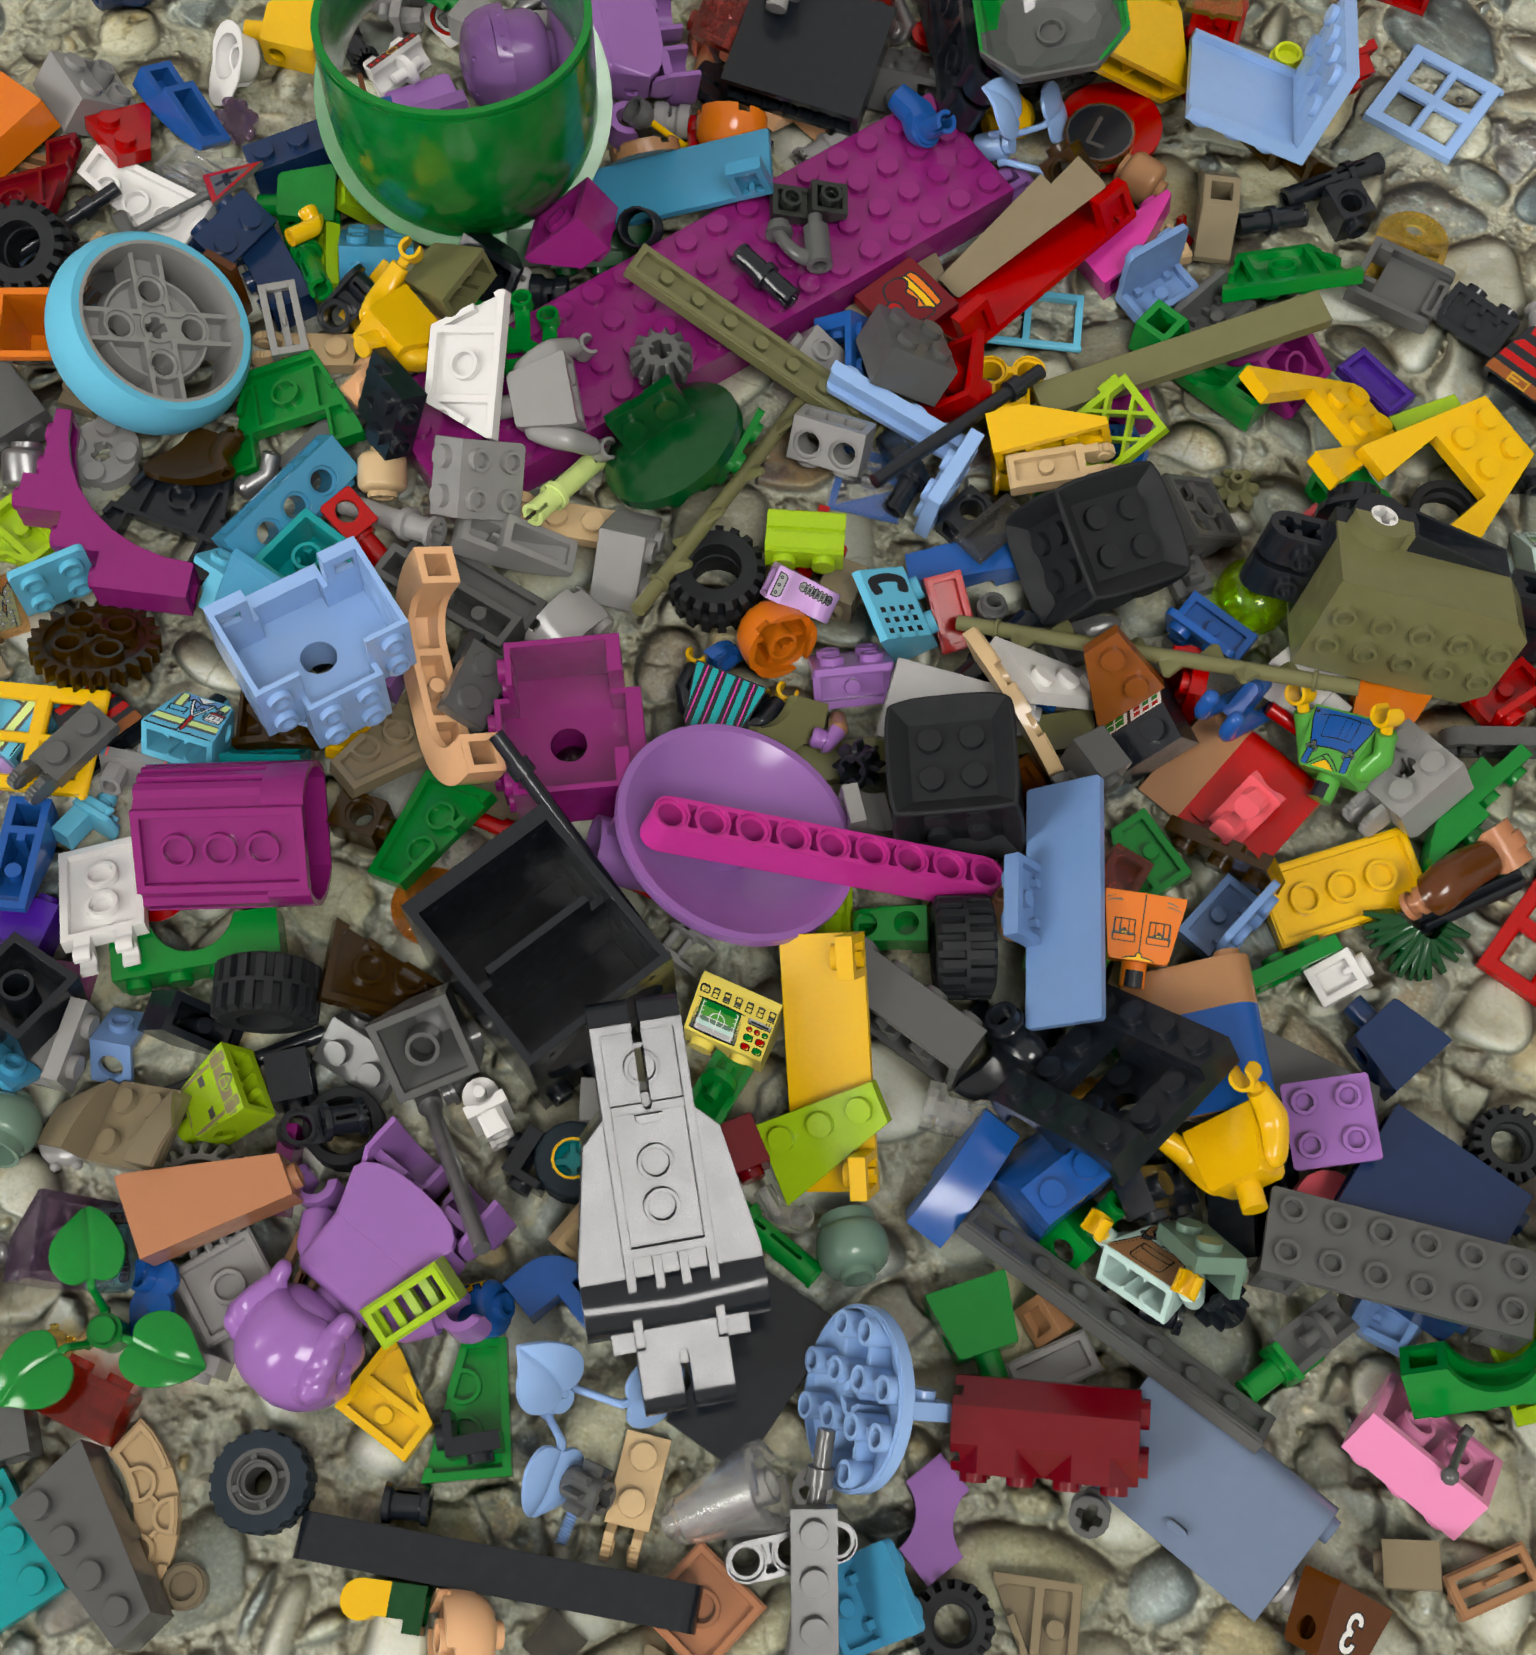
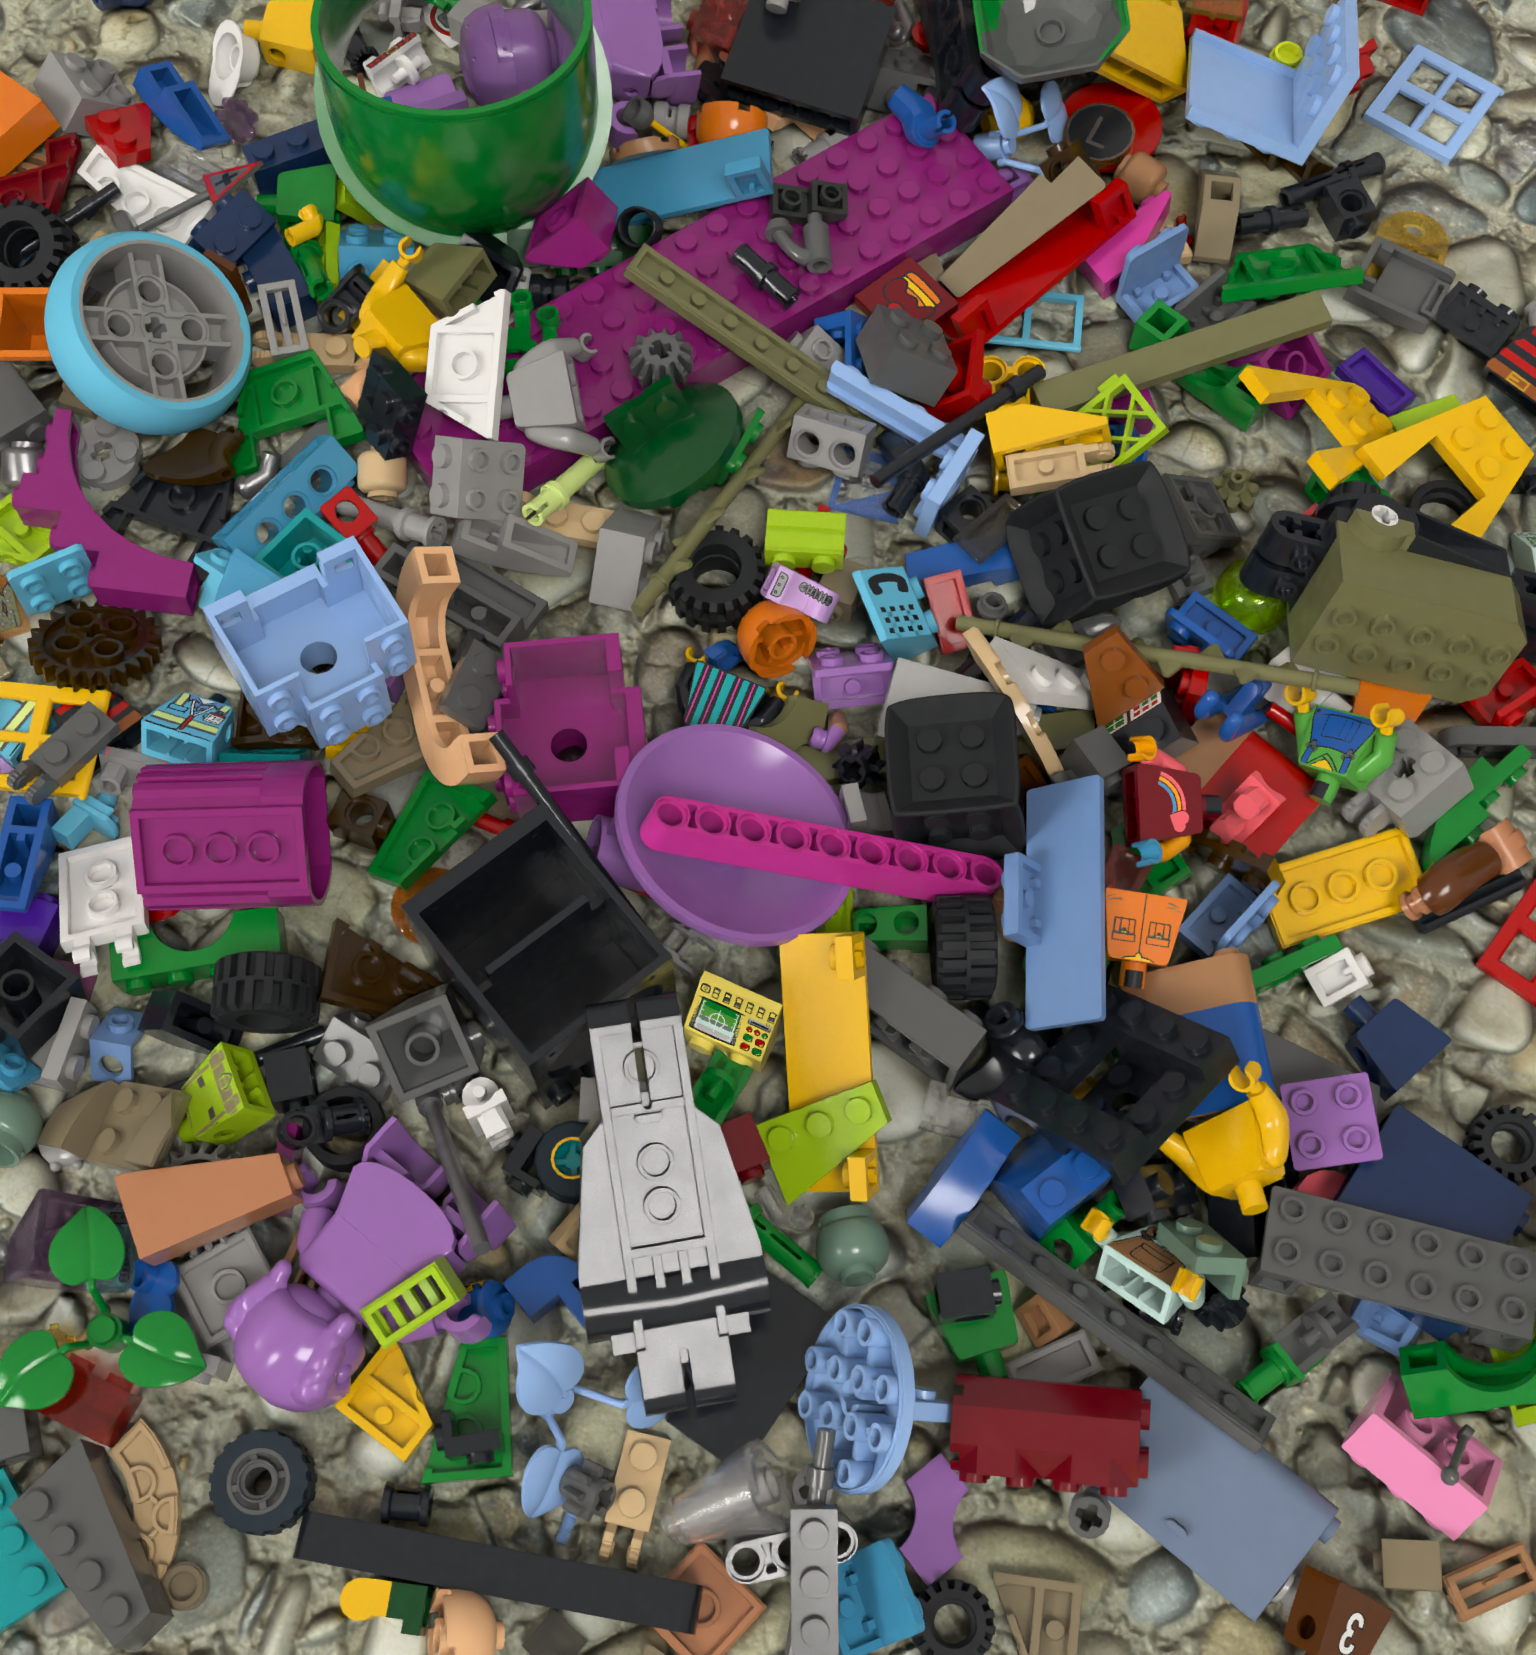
(571, 616): light grey brick -> none
(966, 1295): none -> black brick
(1162, 803): none -> dark red torso
(1411, 948): dark green hair -> none

